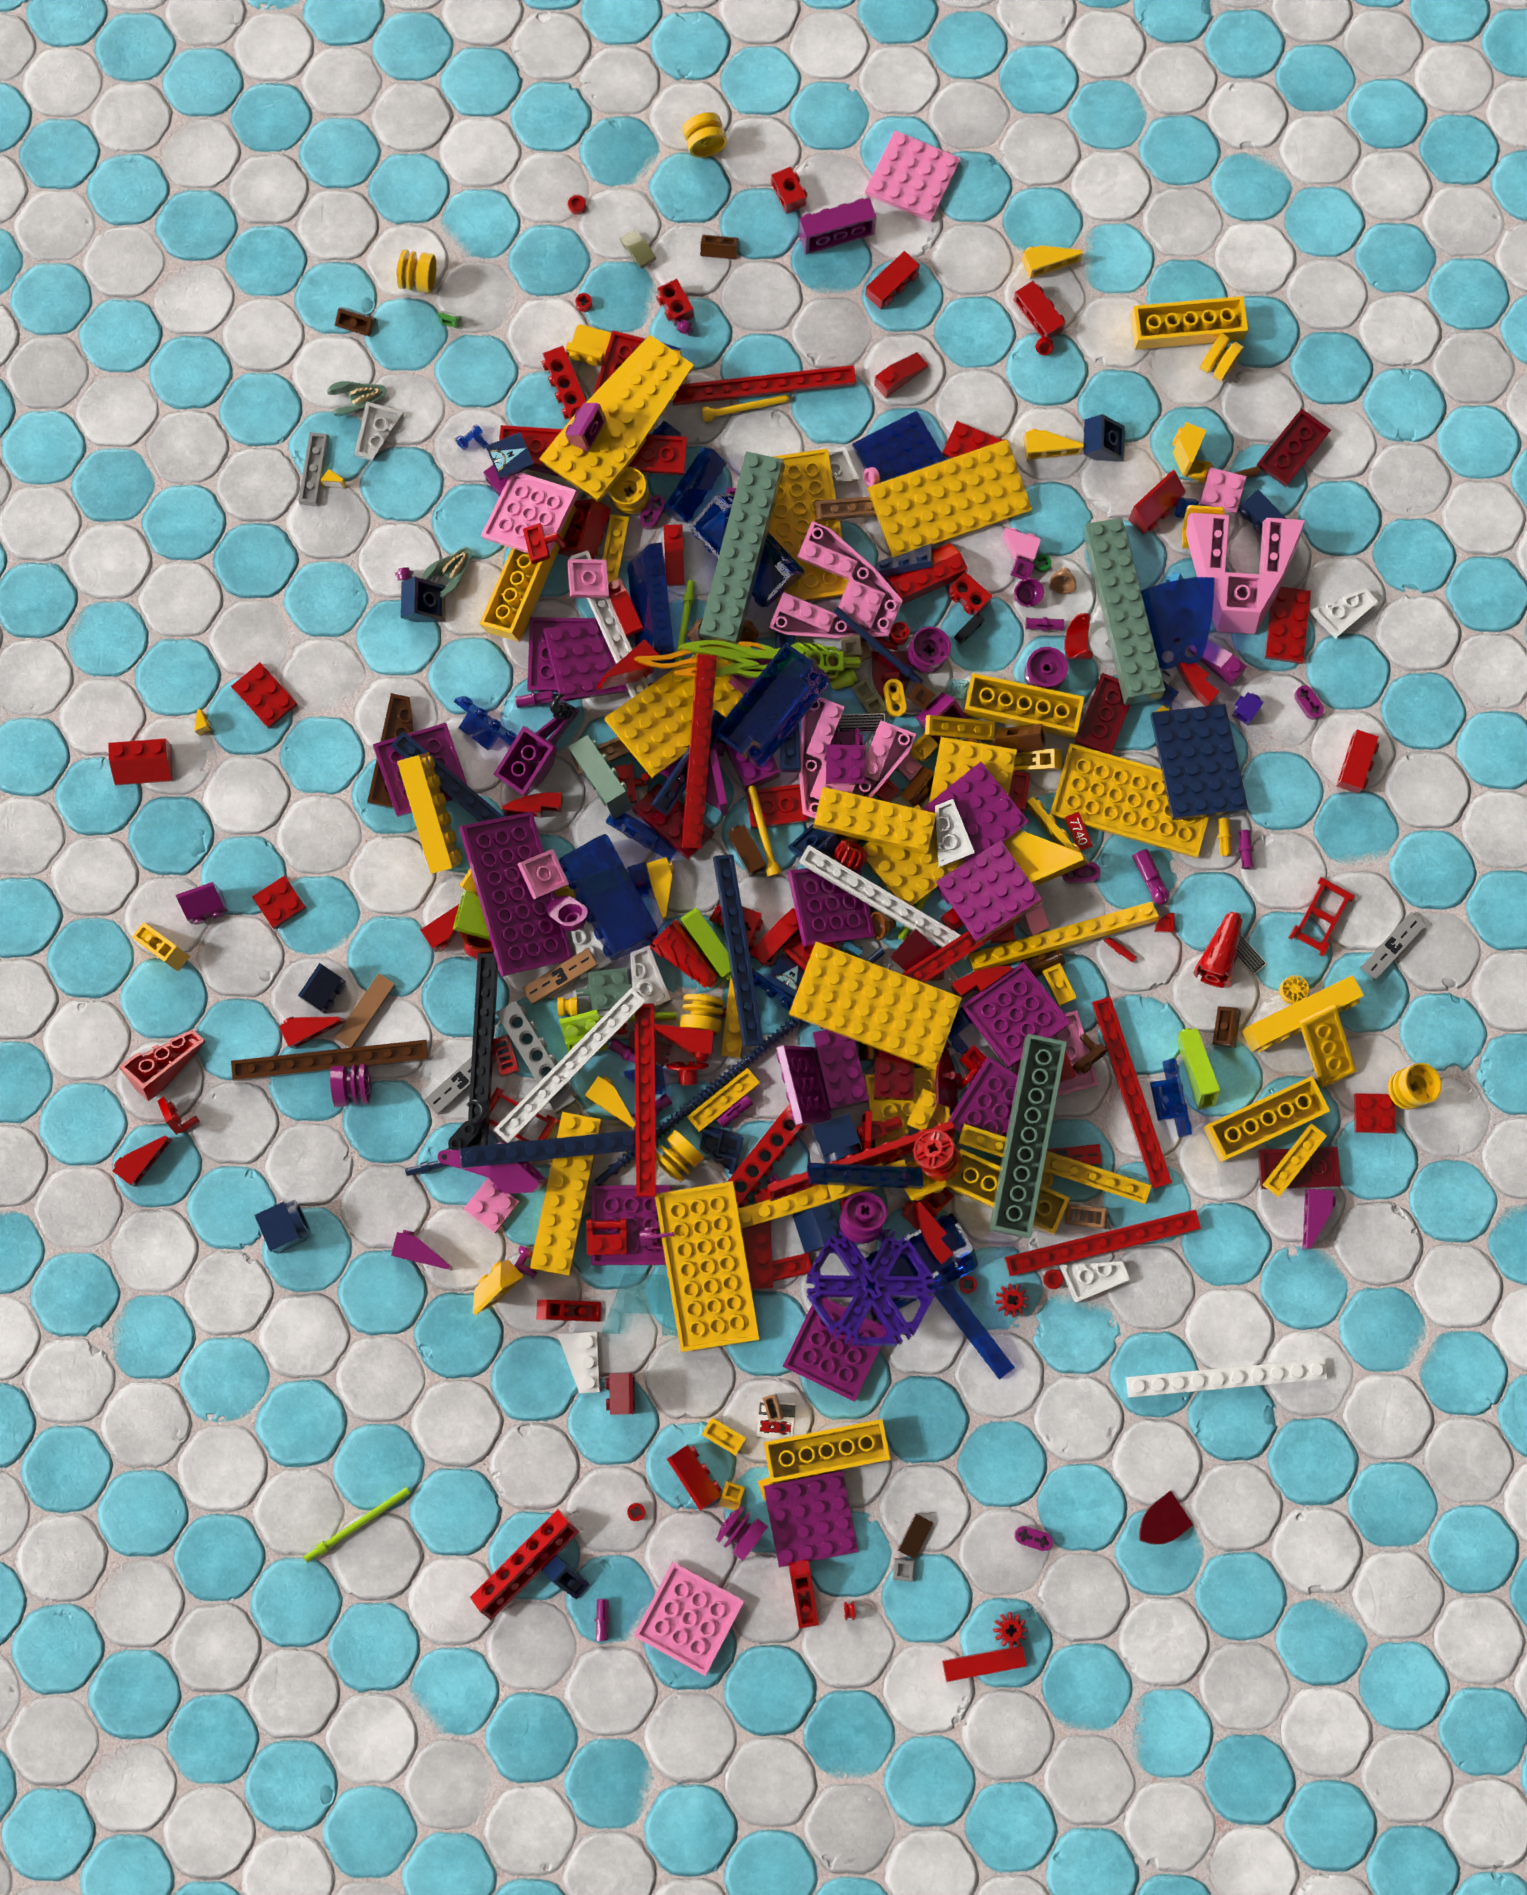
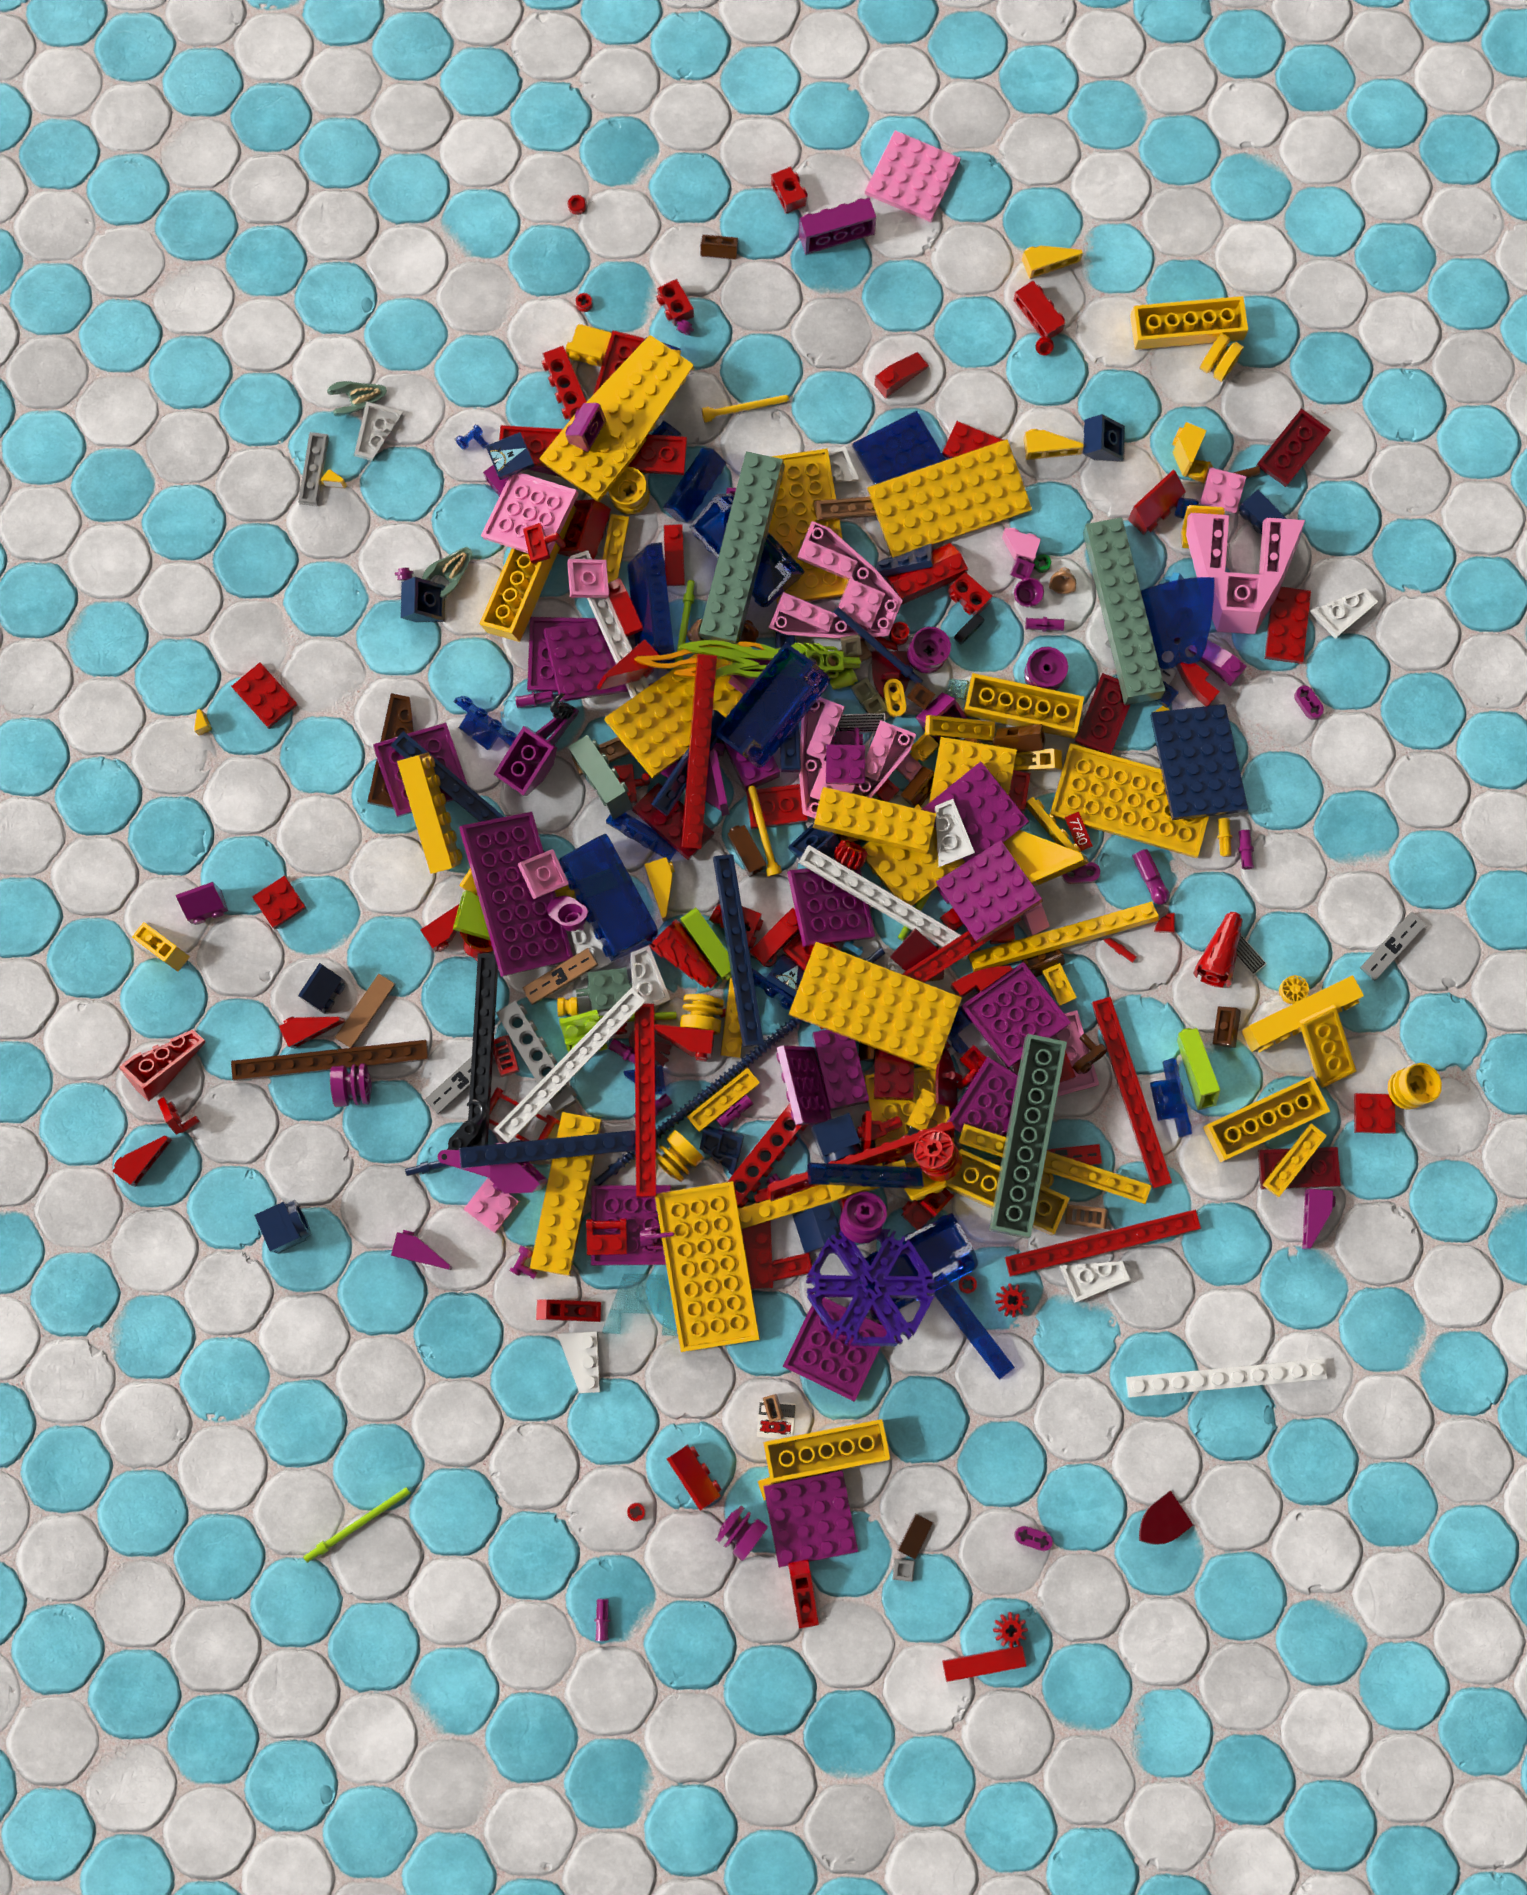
(140, 761): red slope -> none
(354, 321): reddish brown slope -> none
(415, 270): yellow wheel -> none
(449, 319): bright green slope -> none
(495, 1285): yellow slope -> none
(524, 1564): red brick -> none
(535, 803): red slope -> none
(565, 1577): dark blue slope -> none
(605, 1096): yellow slope -> none
(621, 1393): dark red slope -> none
(638, 248): olive slope -> none
(640, 878): clear blue slope -> none
(649, 509): magenta beam -> none
(687, 1073): red wheel -> none
(689, 1618): bright pink plate -> none
(704, 134): yellow wheel -> none
(723, 1436): yellow plate -> none
(731, 1496): yellow slope -> none
(765, 385): red plate -> none
(849, 1610): red bush -> none
(871, 476): bright pink tile -> none
(882, 924): dark orange piece -> none
(892, 280): red brick -> none
(932, 1233): red slope -> none
(1053, 1279): red tile -> none
(1077, 638): red piece -> none
(1247, 707): dark purple brick -> none
(1324, 945): red piece -> none
(1358, 761): red brick -> none

